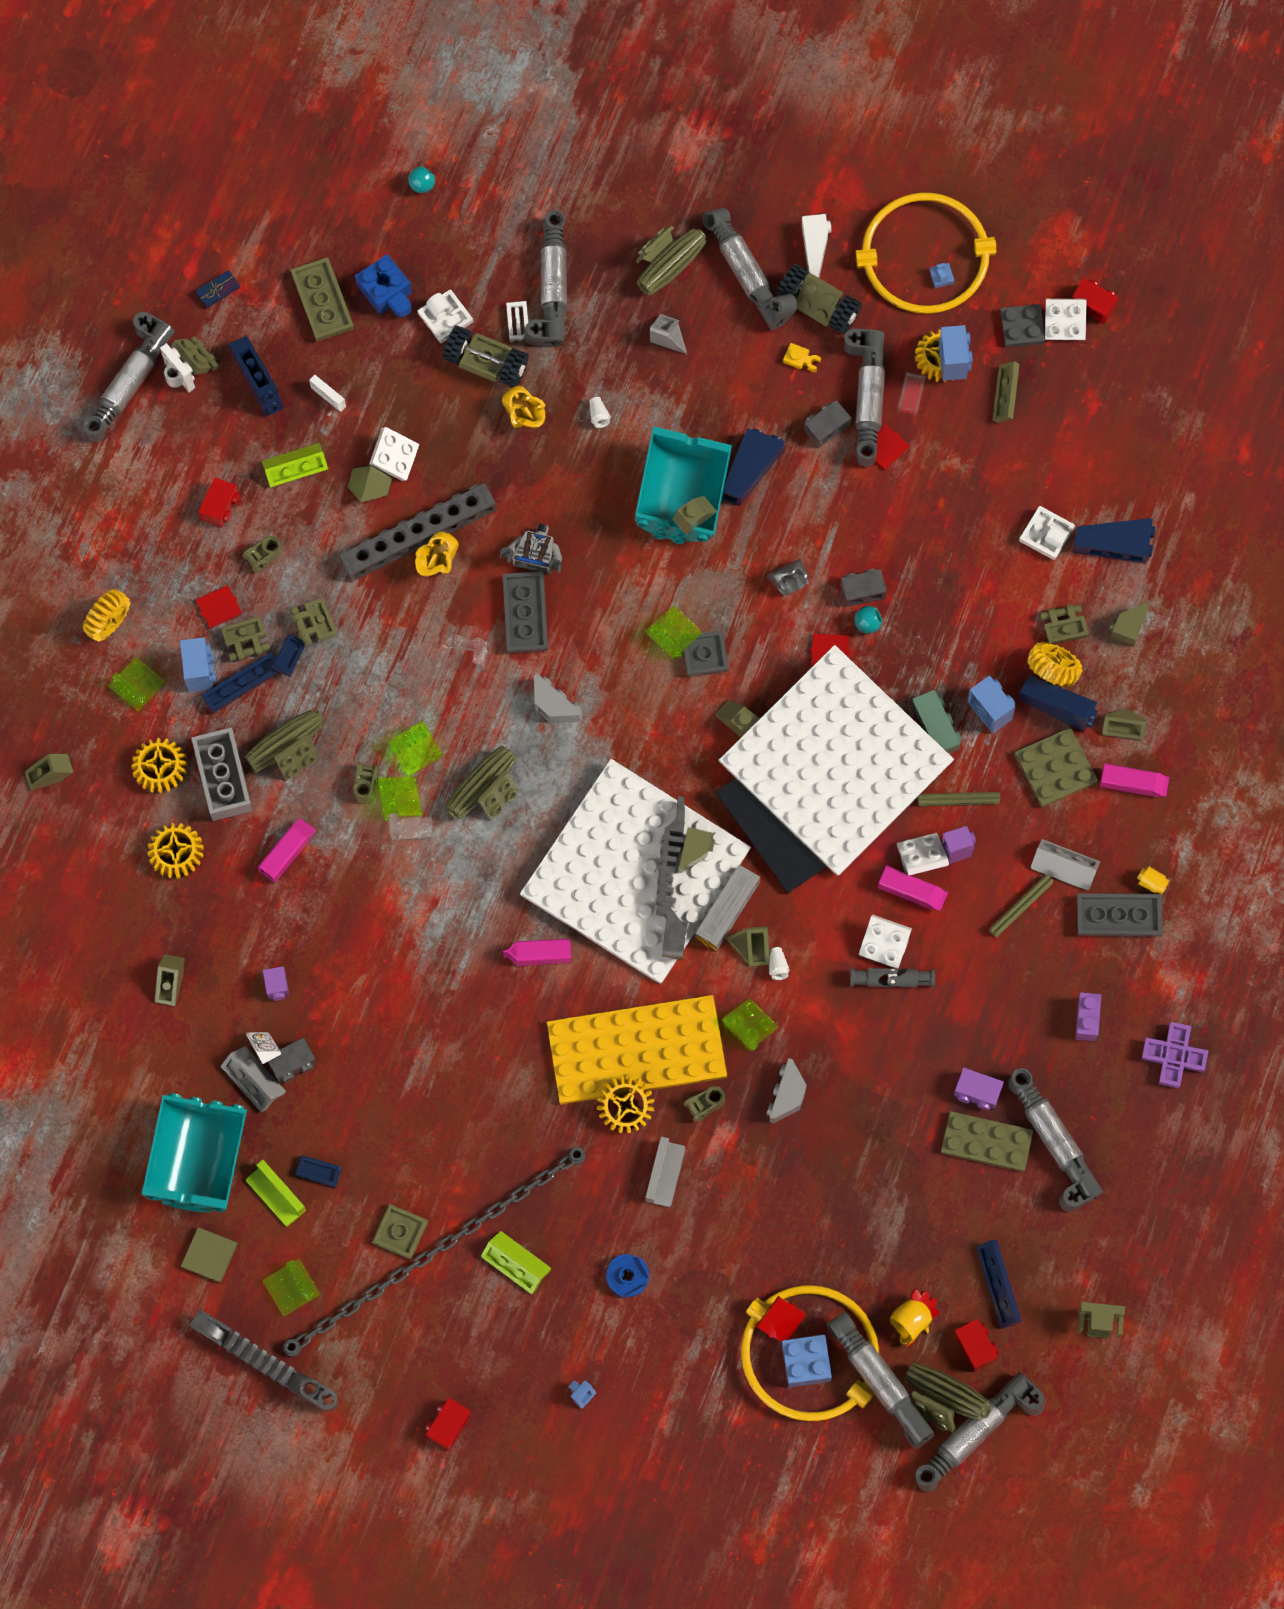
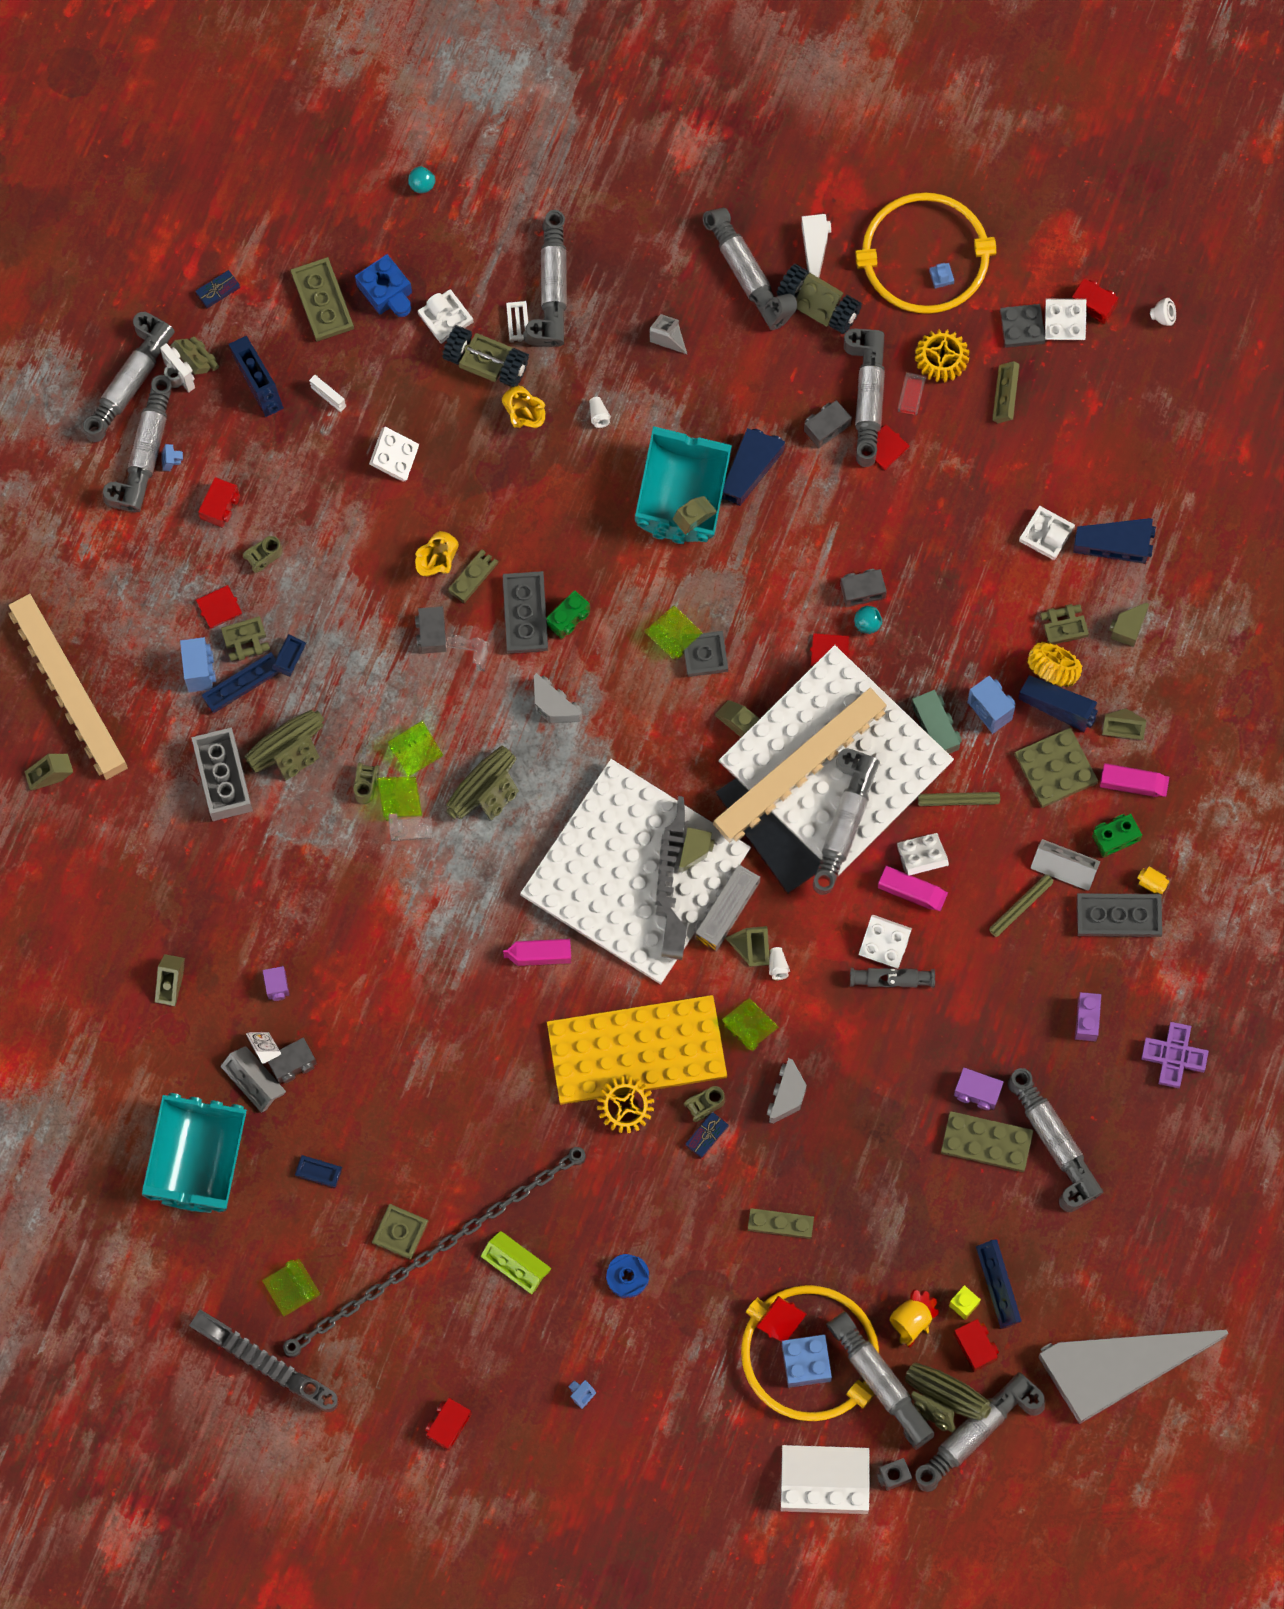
(68, 687): none -> tan brick
(106, 615): yellow gear -> none
(136, 684): clear neon green hinge -> none
(144, 451): none -> piece
(150, 765): yellow gear -> none
(167, 851): yellow gear -> none
(170, 457): none -> medium blue tile
(209, 1255): olive tile -> none
(275, 1194): lime panel -> none
(286, 850): dark pink piece -> none
(294, 465): lime panel -> none
(319, 620): olive plate -> none
(357, 569): flat silver brick -> none
(369, 483): olive slope -> none
(432, 630): none -> flat silver brick
(472, 576): none -> olive hinge
(534, 551): torso -> none
(568, 615): none -> green brick
(665, 1173): light grey panel -> none
(667, 257): olive plate -> none
(707, 1135): none -> dark blue tile
(780, 1223): none -> olive plate
(789, 577): flat silver hair -> none
(798, 357): yellow plate -> none
(799, 765): none -> tan brick
(825, 1479): none -> white slope
(849, 817): none -> piece
(901, 1467): none -> flat silver brick
(955, 352): medium blue brick -> none
(958, 844): medium lavender brick -> none
(964, 1302): none -> neon yellow brick
(1100, 1319): olive panel -> none
(1104, 1371): none -> light grey slope
(1116, 835): none -> green brick
(1164, 312): none -> white brick

